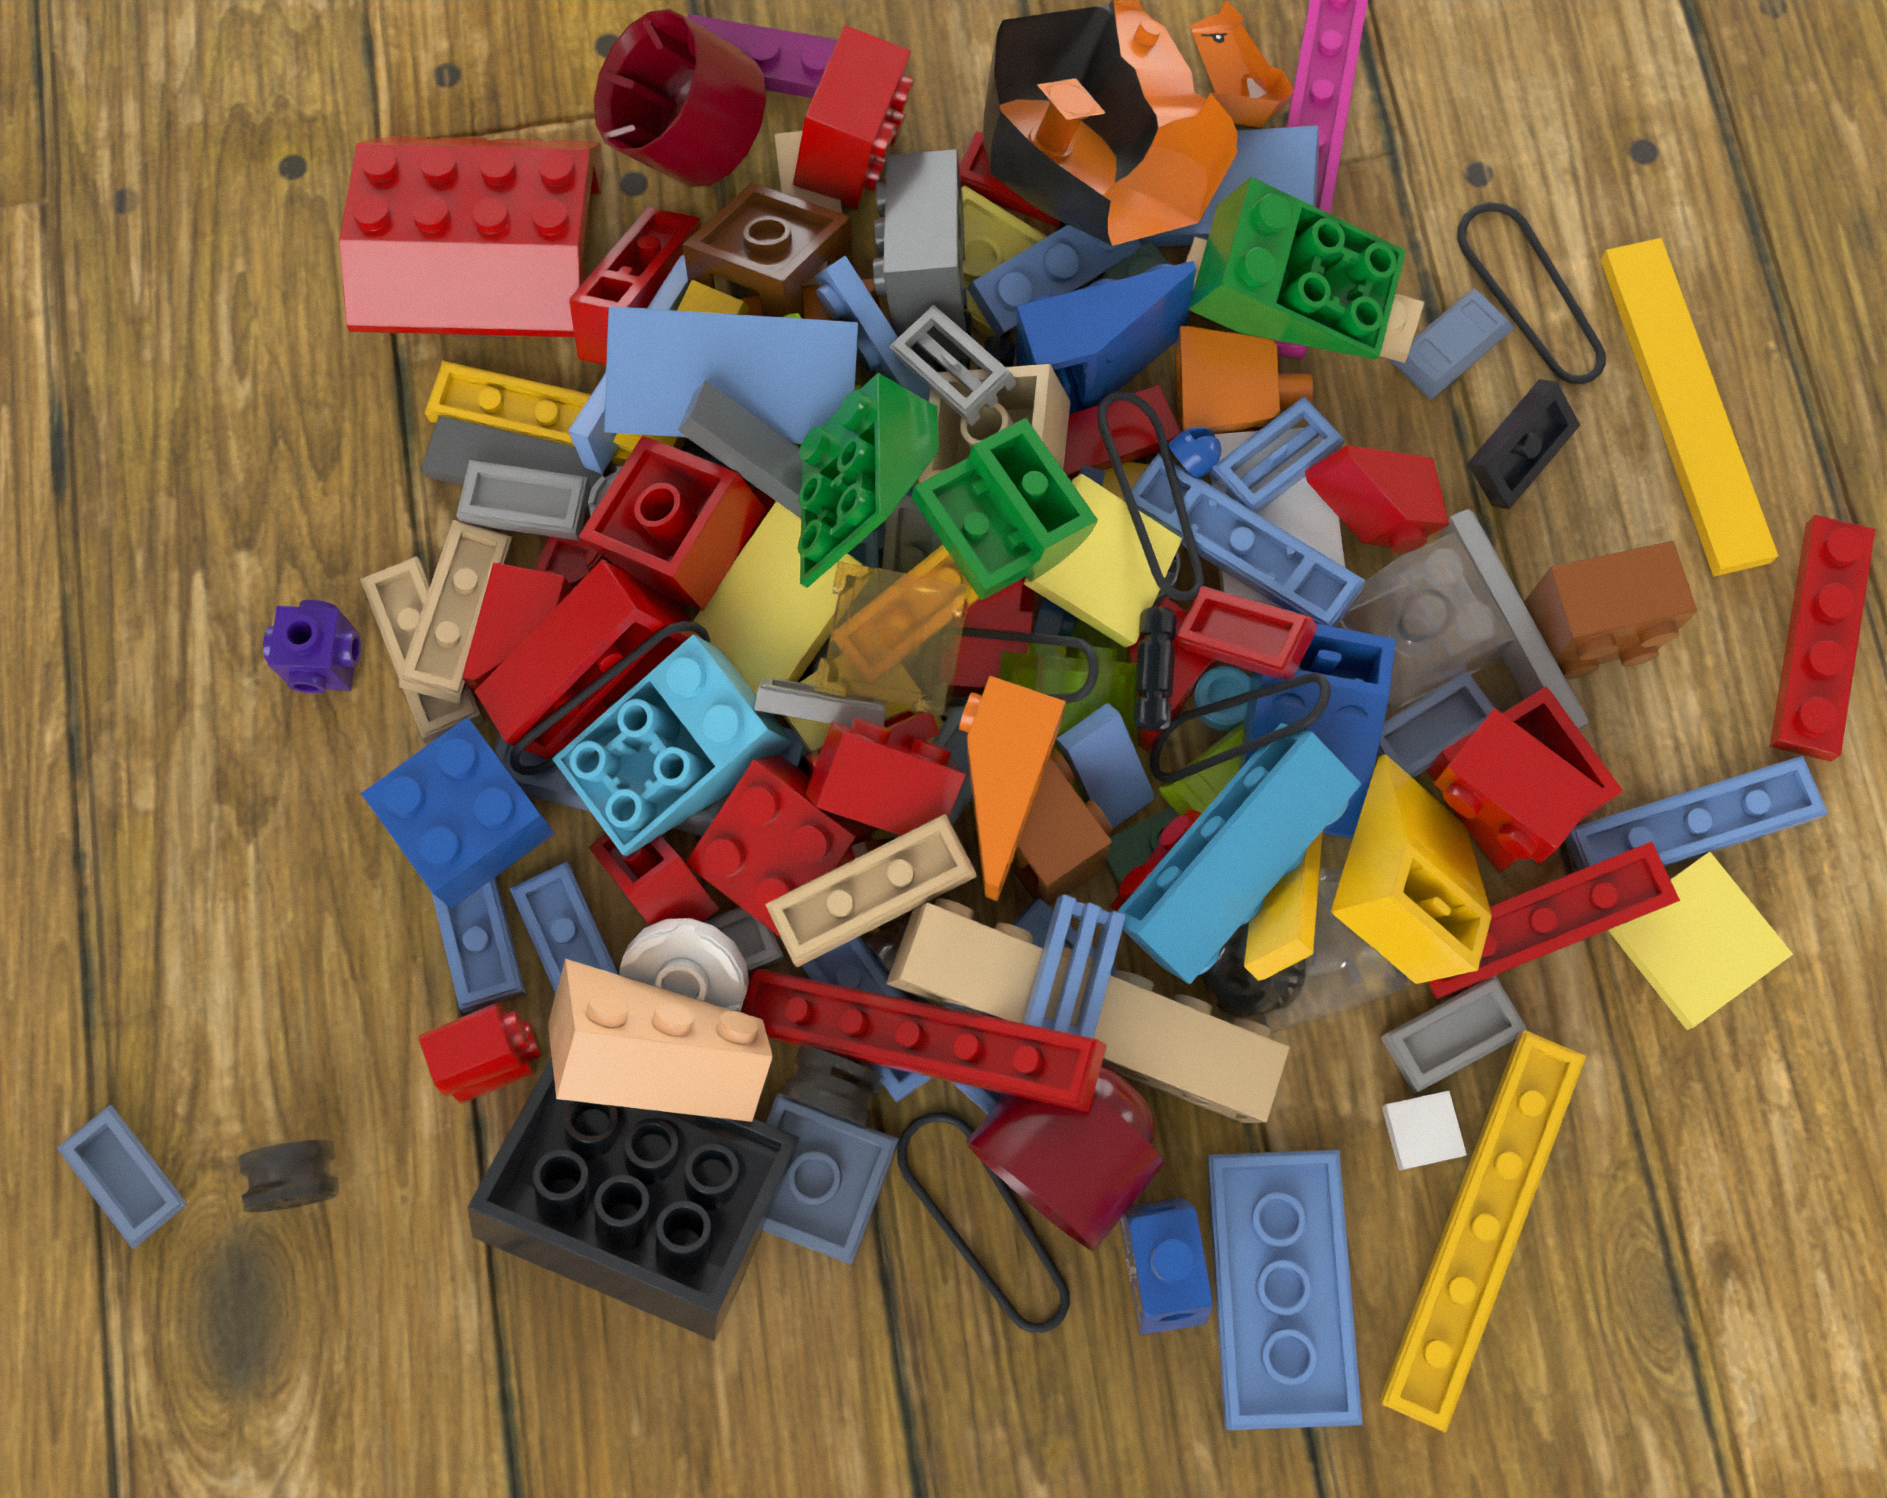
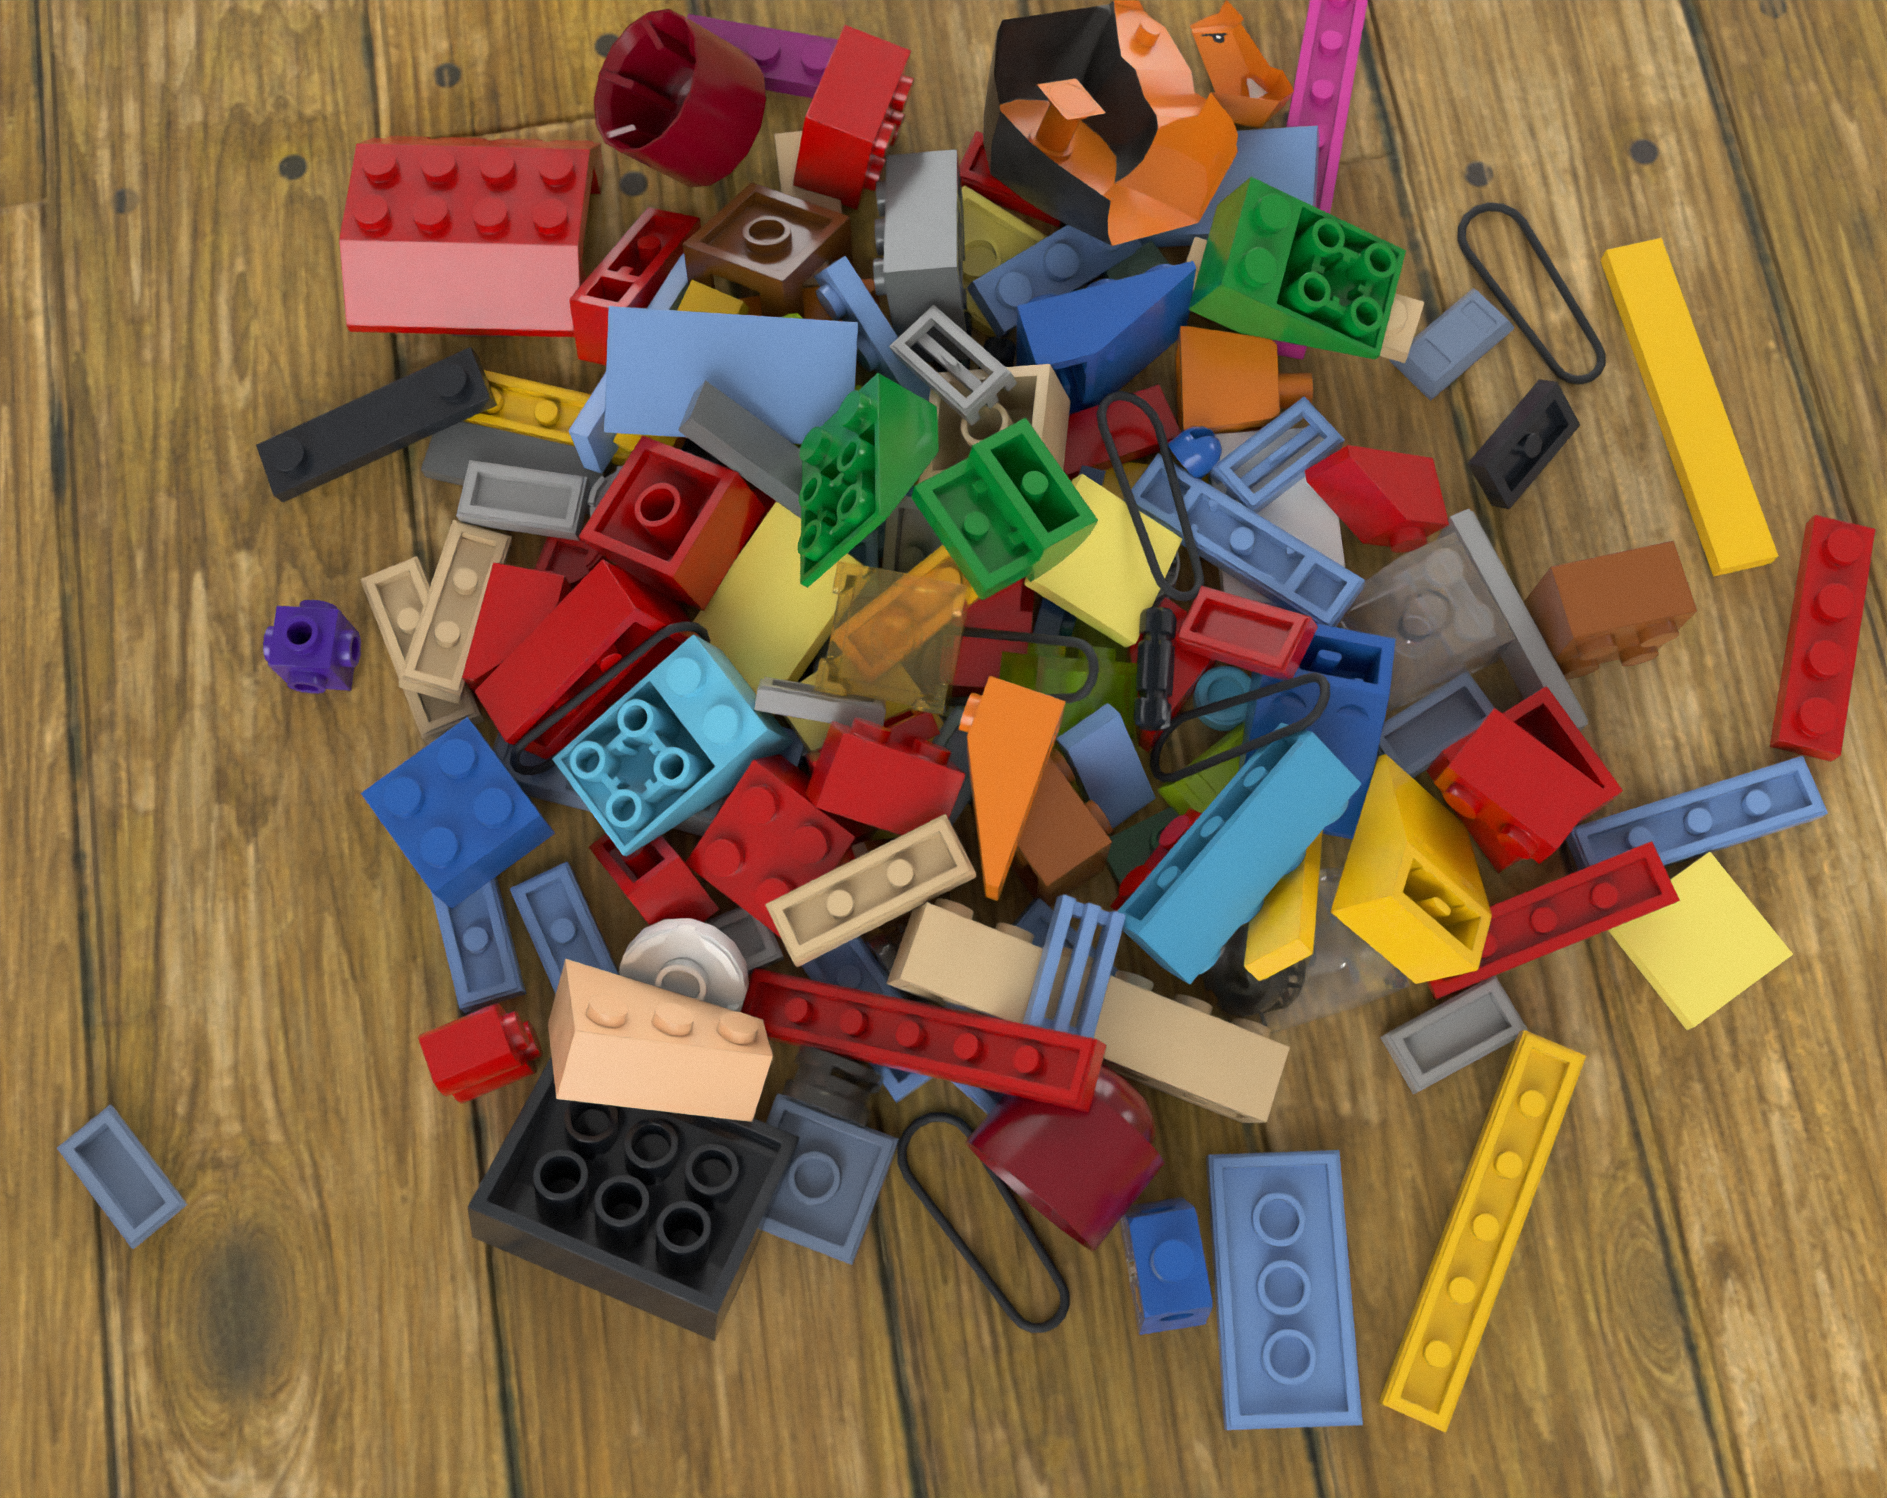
(288, 1175): clear smoke wheel -> none
(376, 425): none -> black plate
(1424, 1130): white tile -> none

